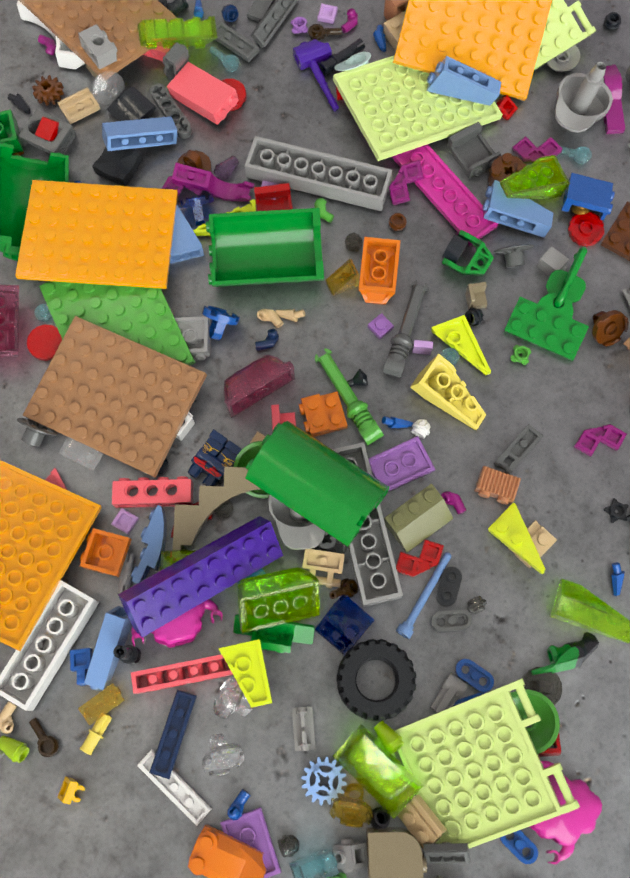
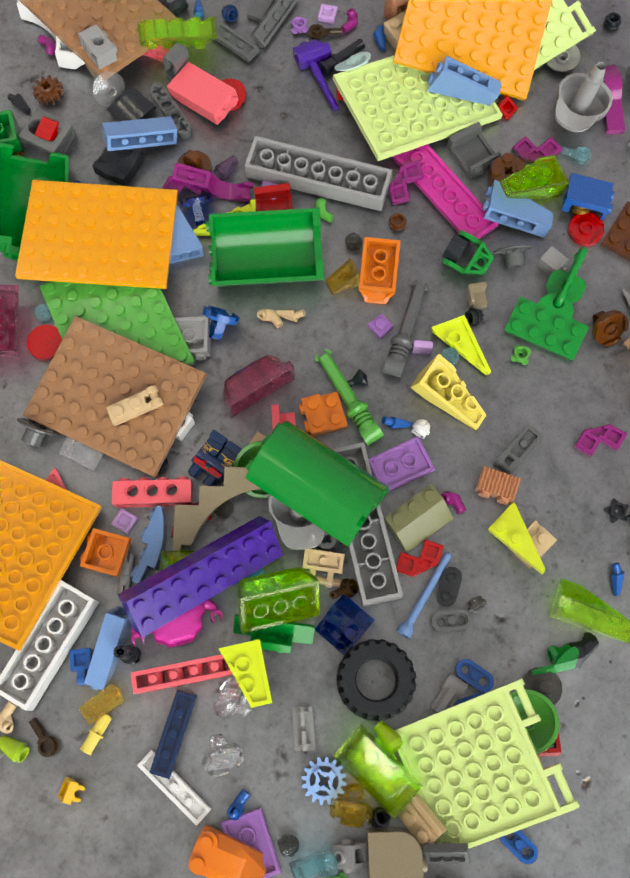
(78, 105): tan plate -> none
(134, 406): none -> tan plate
(229, 62): clear light blue plate -> none
(269, 342): dark blue arm -> none
(569, 826): dark pink piece -> none

